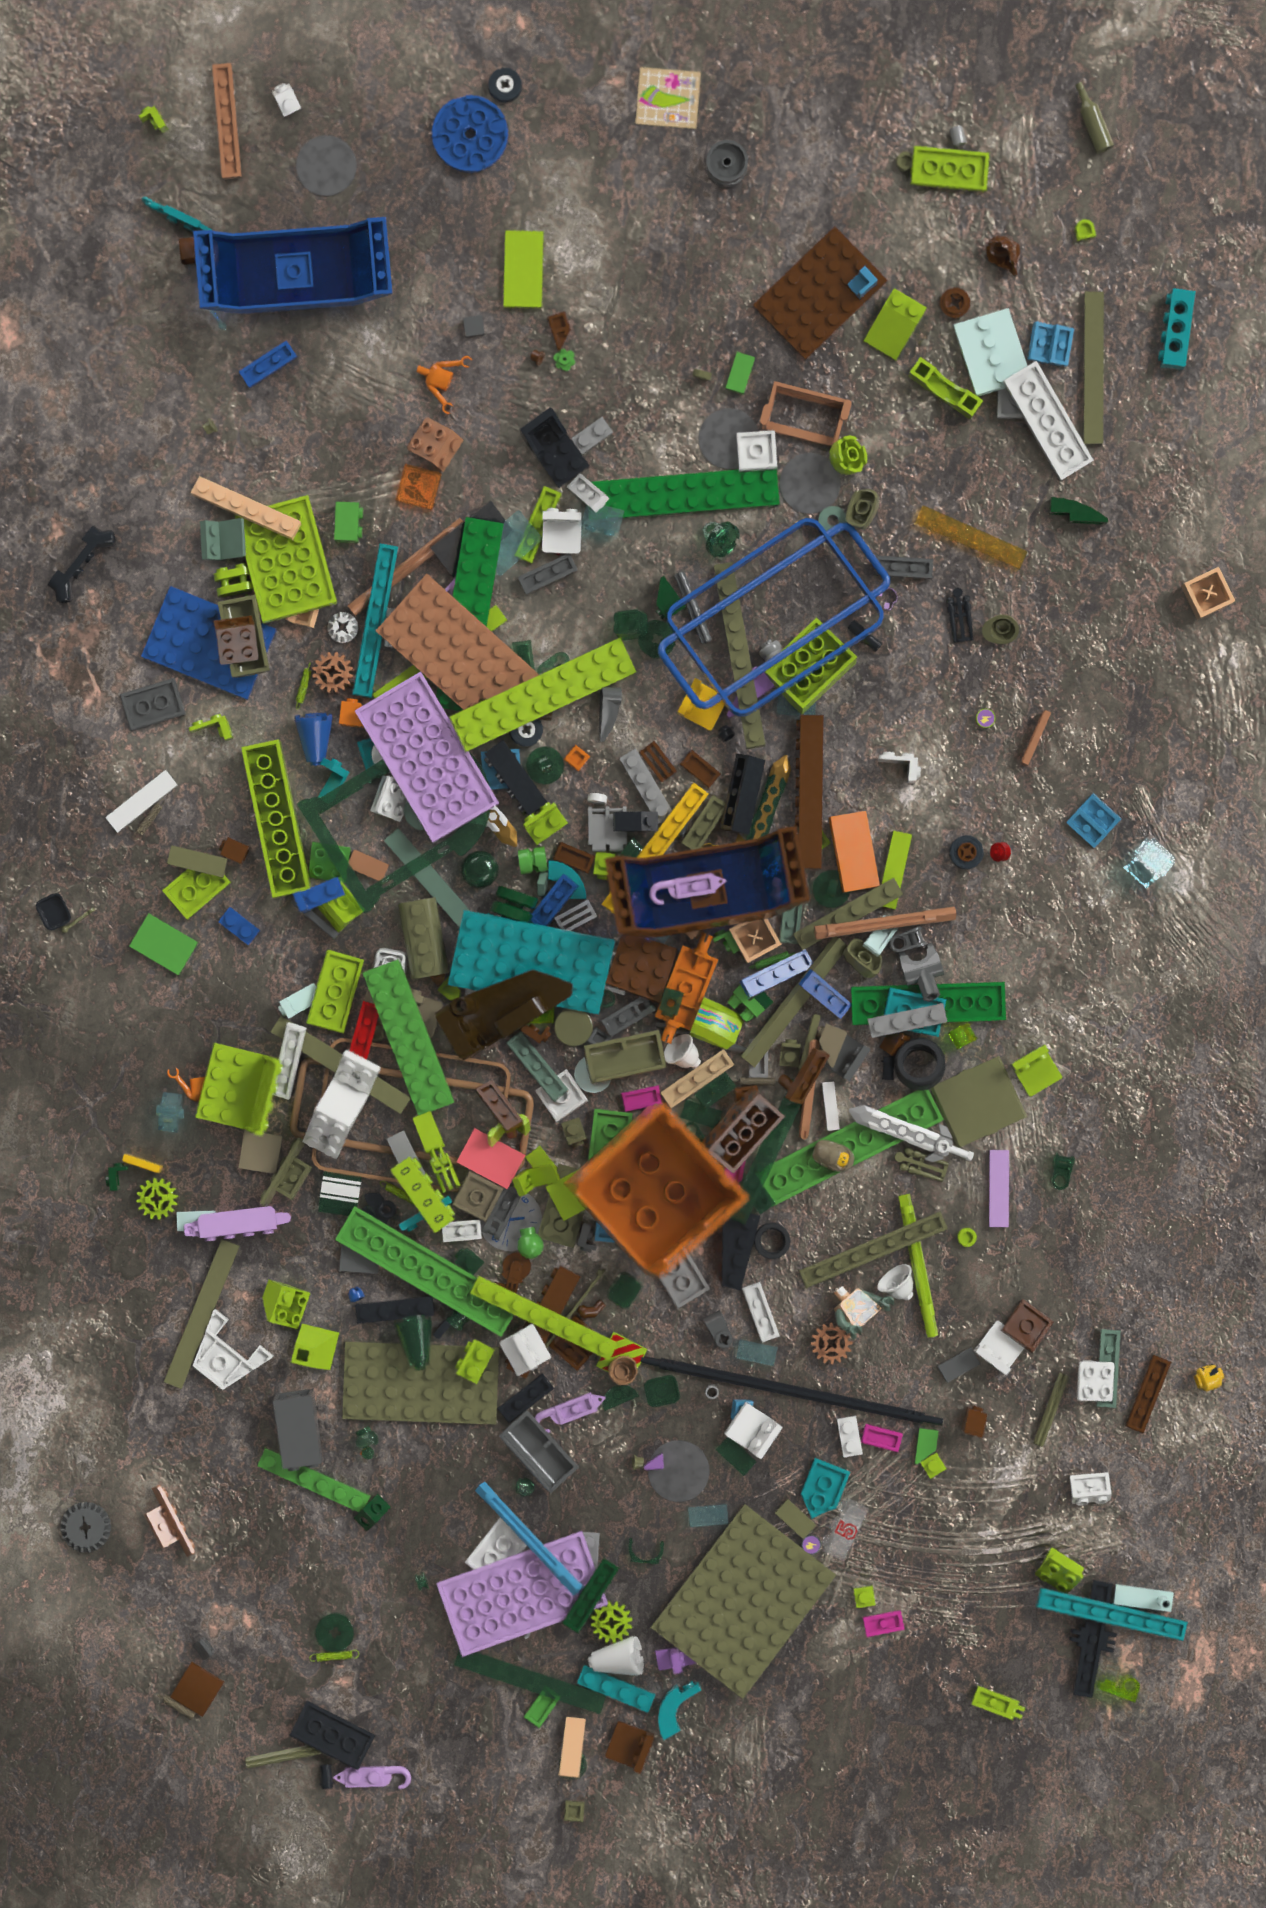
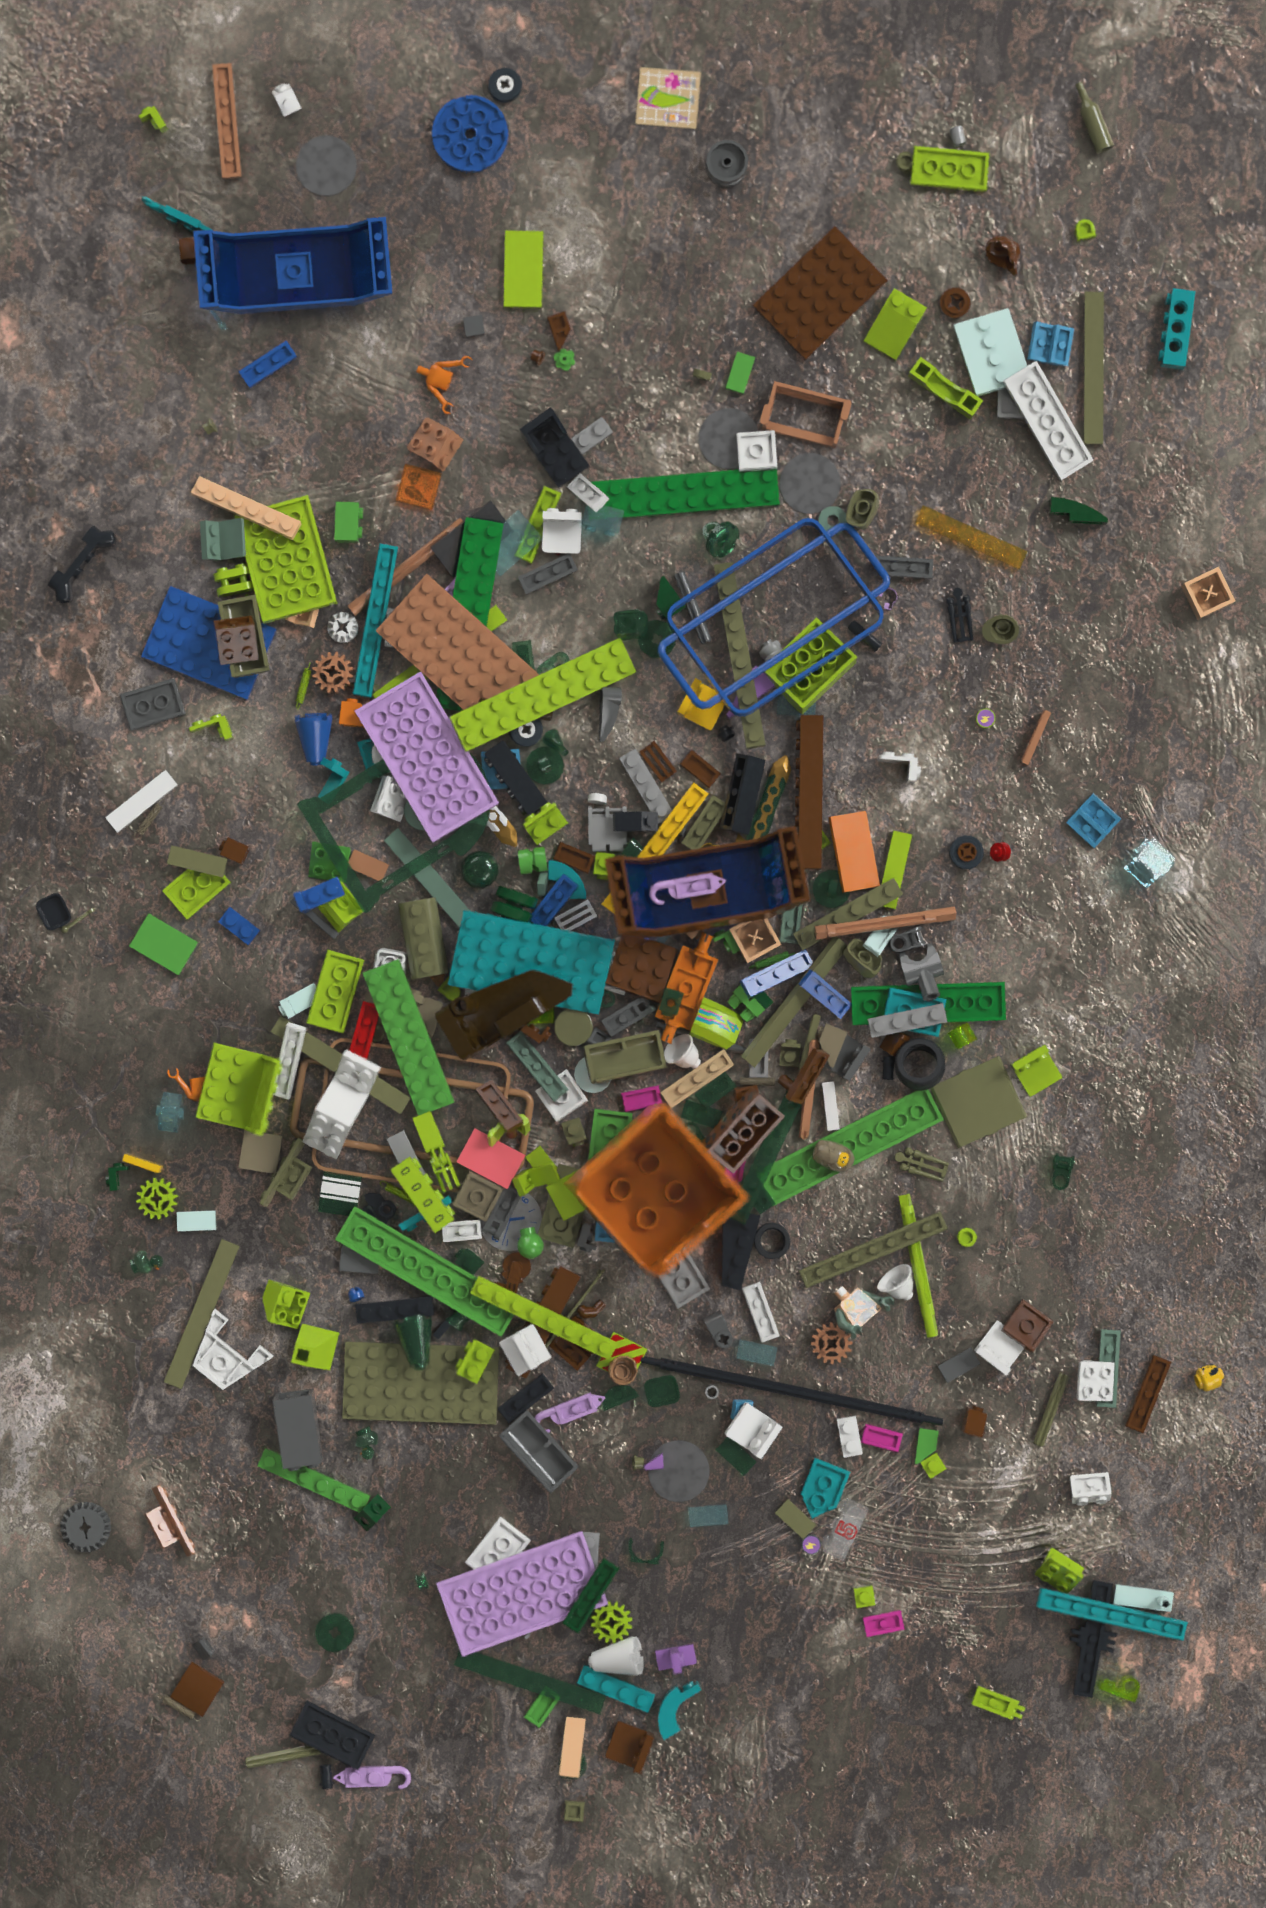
(142, 1264): none -> clear green animal
(235, 1222): lavender hinge -> none
(276, 818): lime brick -> none
(328, 1656): lime piece -> none
(524, 1487): clear green plate -> none
(529, 1538): dark azure piece -> none
(553, 740): none -> clear green cone
(576, 758): orange tile -> none
(624, 1290): clear green piece -> none
(743, 1601): olive plate -> none
(847, 455): lime cylinder -> none
(862, 282): dark azure panel -> none
(912, 1134): sword -> none
(998, 1188): lavender tile -> none

